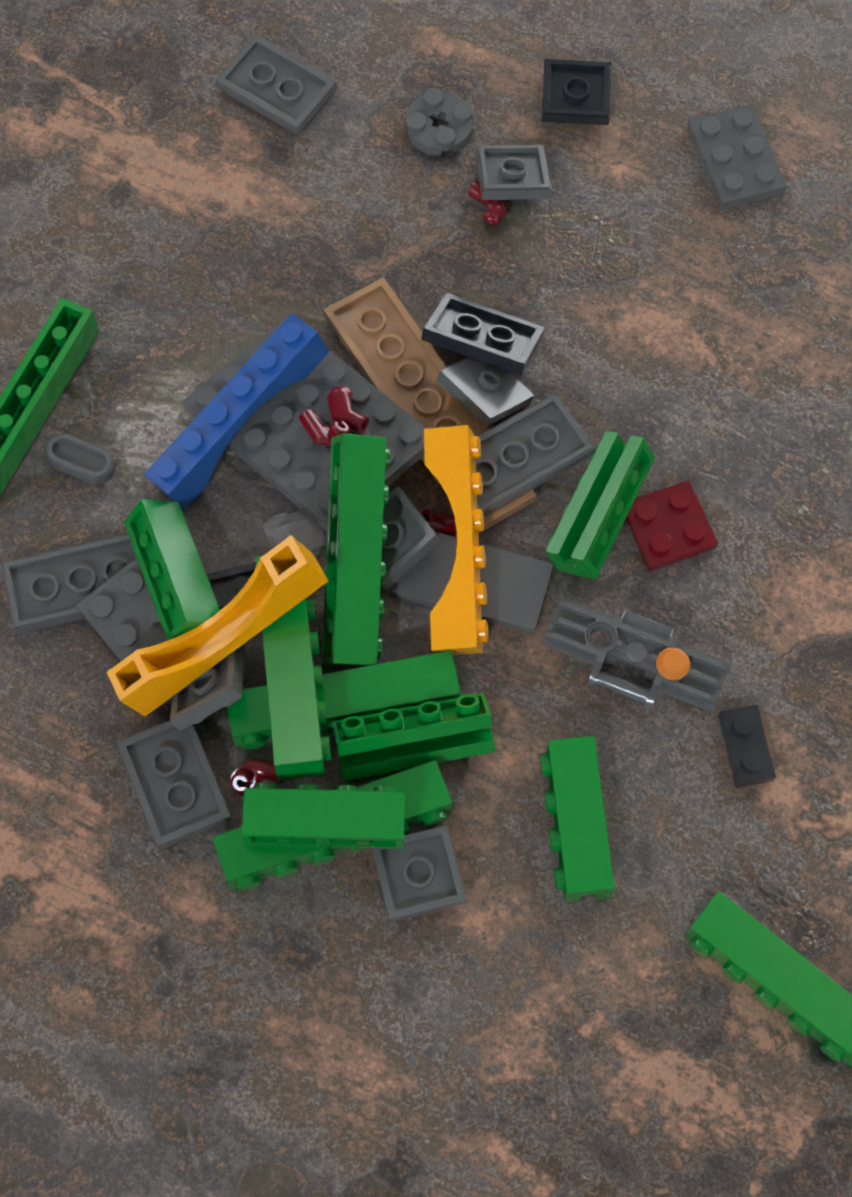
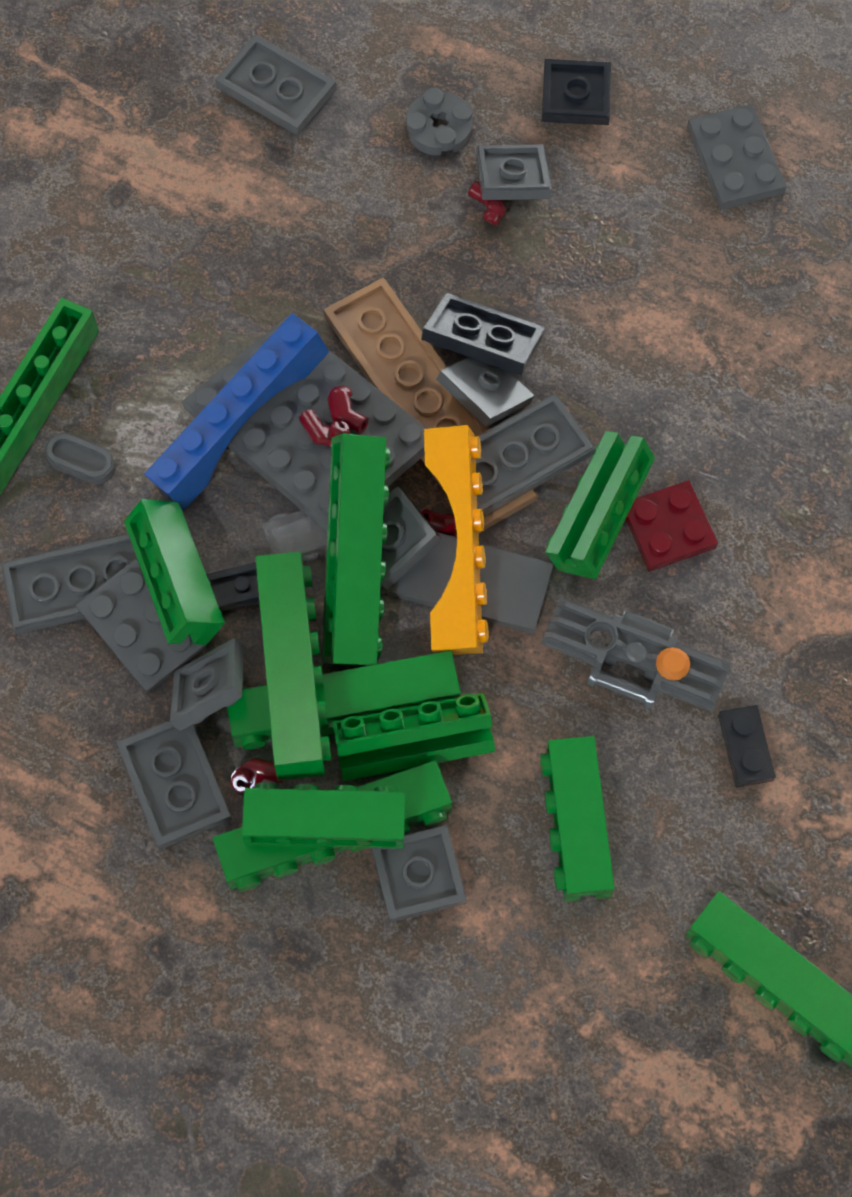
(160, 671): light orange arch -> none

